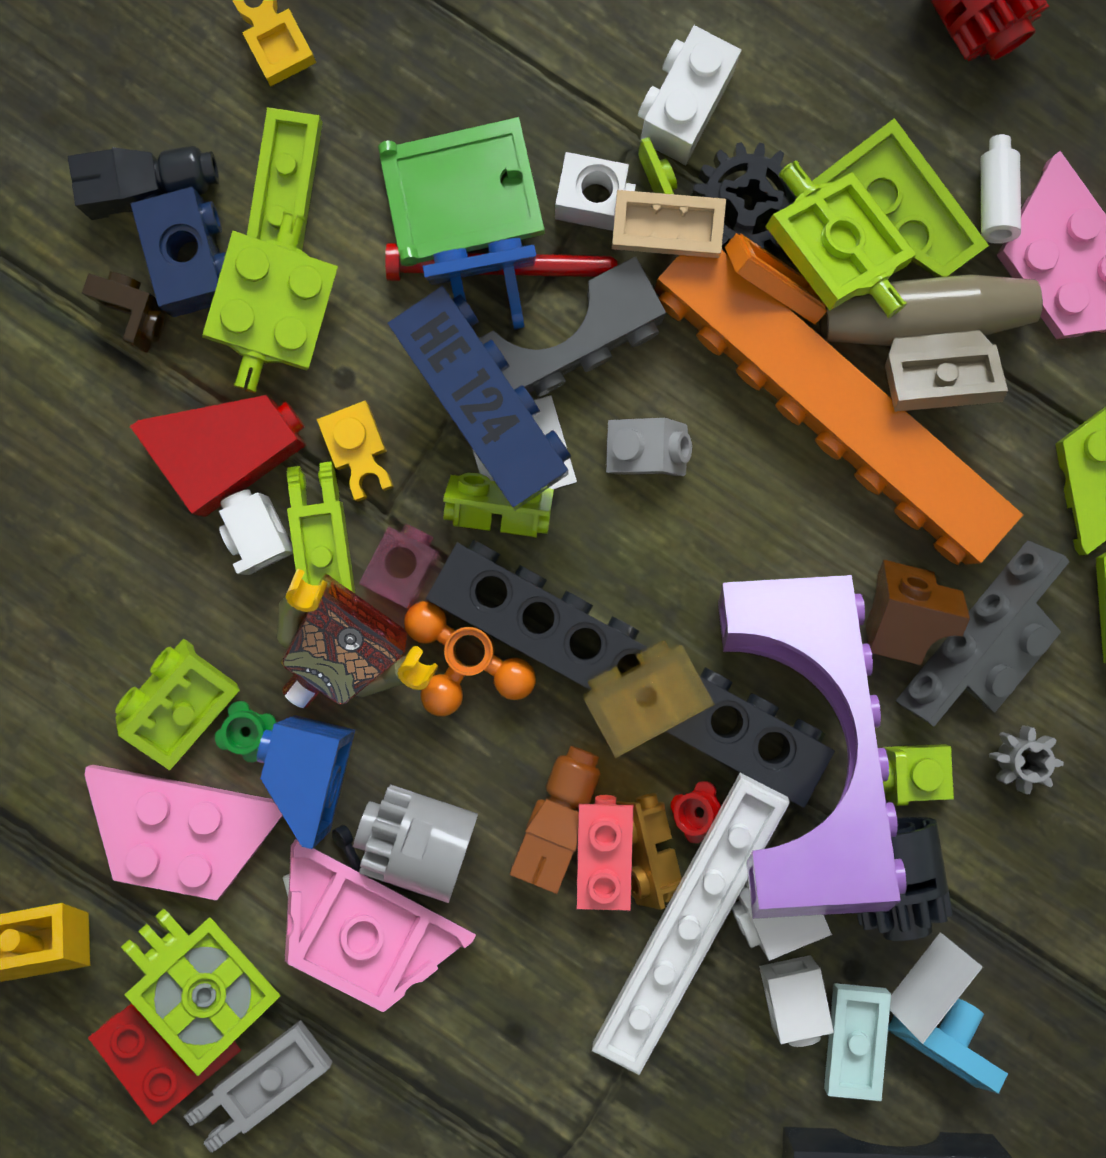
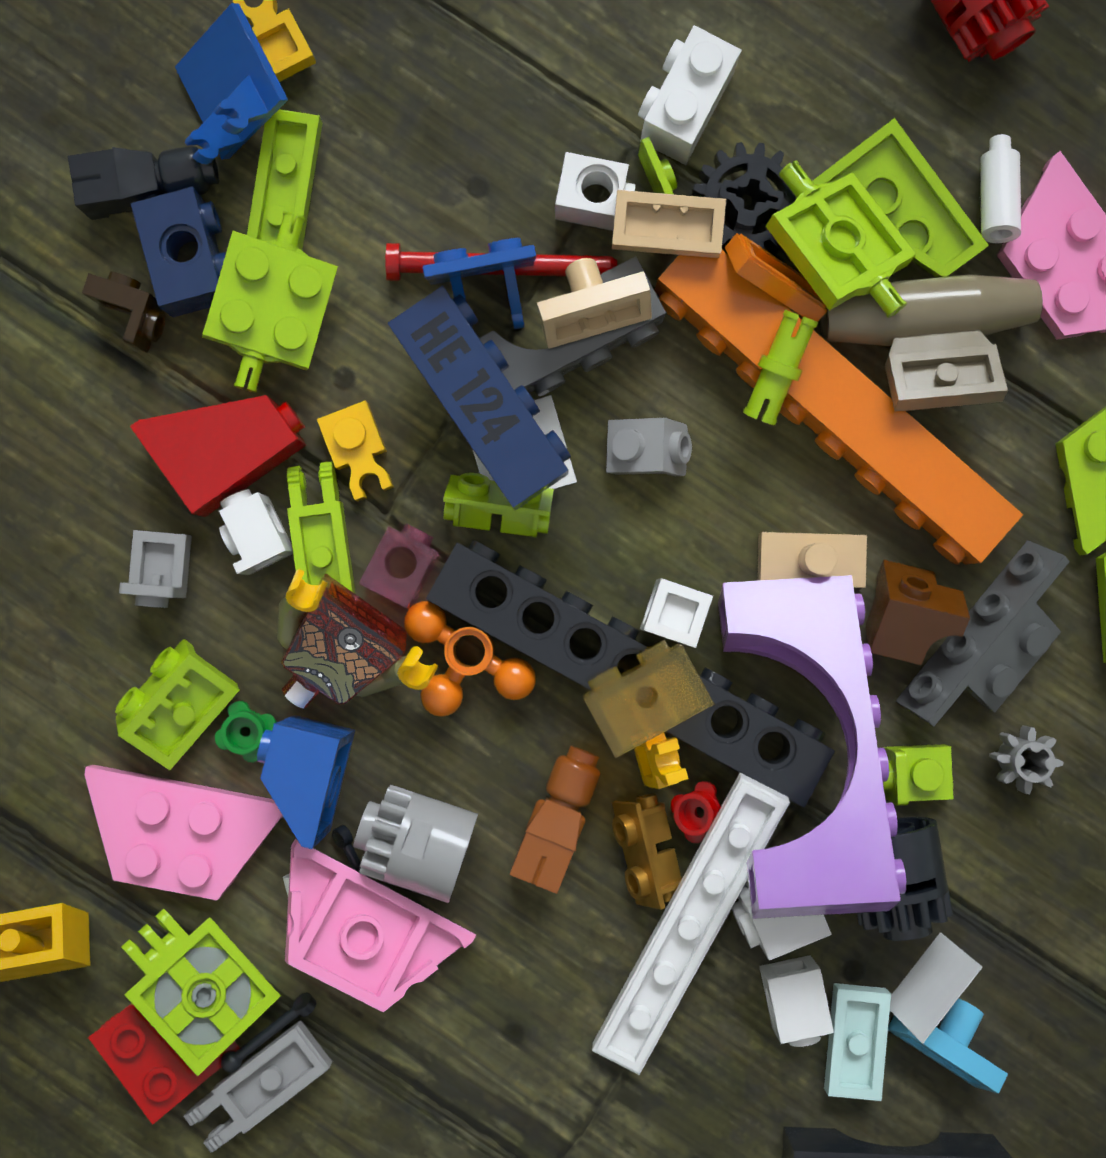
(158, 568): none -> light grey bracket
(229, 86): none -> blue plate
(302, 1006): none -> black hinge
(451, 194): bright green container -> none
(593, 305): none -> tan tile
(604, 855): coral hinge -> none
(660, 762): none -> yellow plate
(676, 612): none -> white brick
(780, 367): none -> lime pin
(812, 556): none -> tan tile

